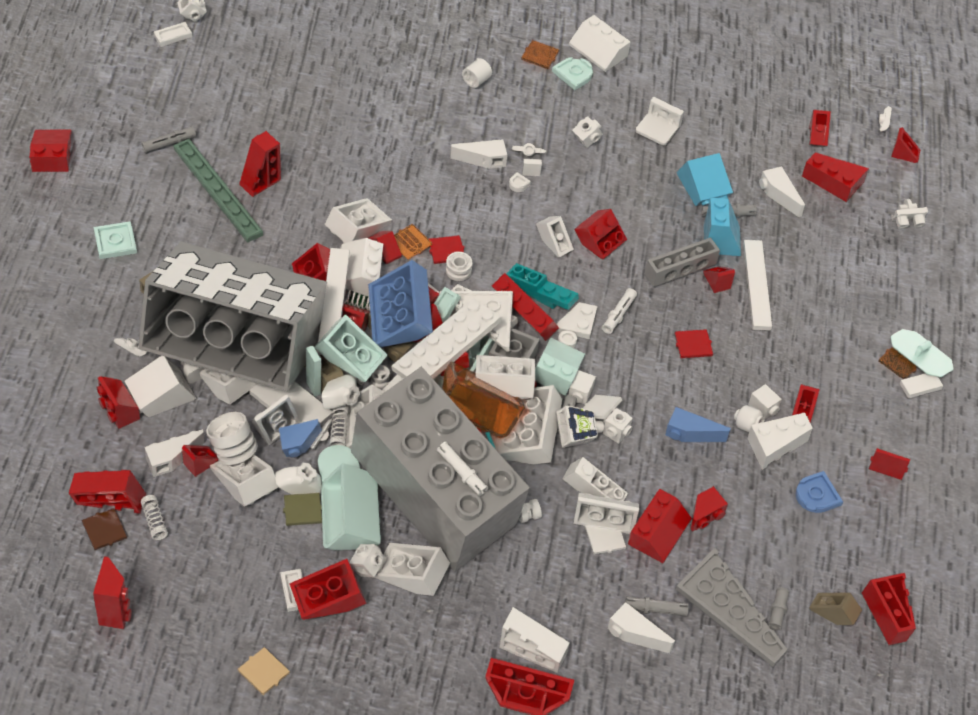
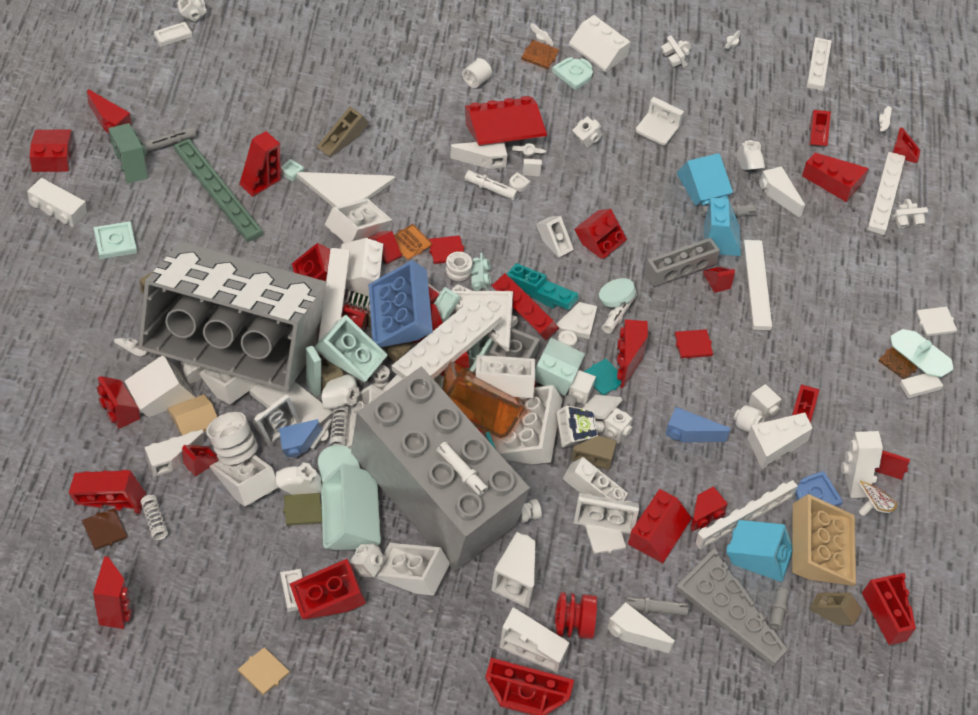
(57, 202): none -> white brick
(106, 112): none -> red slope
(129, 151): none -> sand green wedge
(192, 414): none -> tan slope
(291, 169): none -> light aqua tile
(343, 132): none -> dark tan slope
(345, 188): none -> white tile
(480, 267): none -> light aqua hinge
(494, 186): none -> white pin
(504, 120): none -> red slope
(515, 571): none -> white slope
(541, 36): none -> white piece
(576, 615): none -> red wheel
(597, 451): none -> dark tan slope
(605, 375): none -> teal piece
(617, 292): none -> light aqua tile
(631, 348): none -> red slope
(678, 50): none -> white hips
(732, 41): none -> white piece
(748, 513): none -> white plate
(750, 155): none -> white piece
(761, 548): none -> medium azure slope
(819, 64): none -> white tile
(823, 542): none -> tan slope
(861, 461): none -> white wedge
(877, 500): none -> shield
(886, 193): none -> white plate
(936, 321): none -> white piece

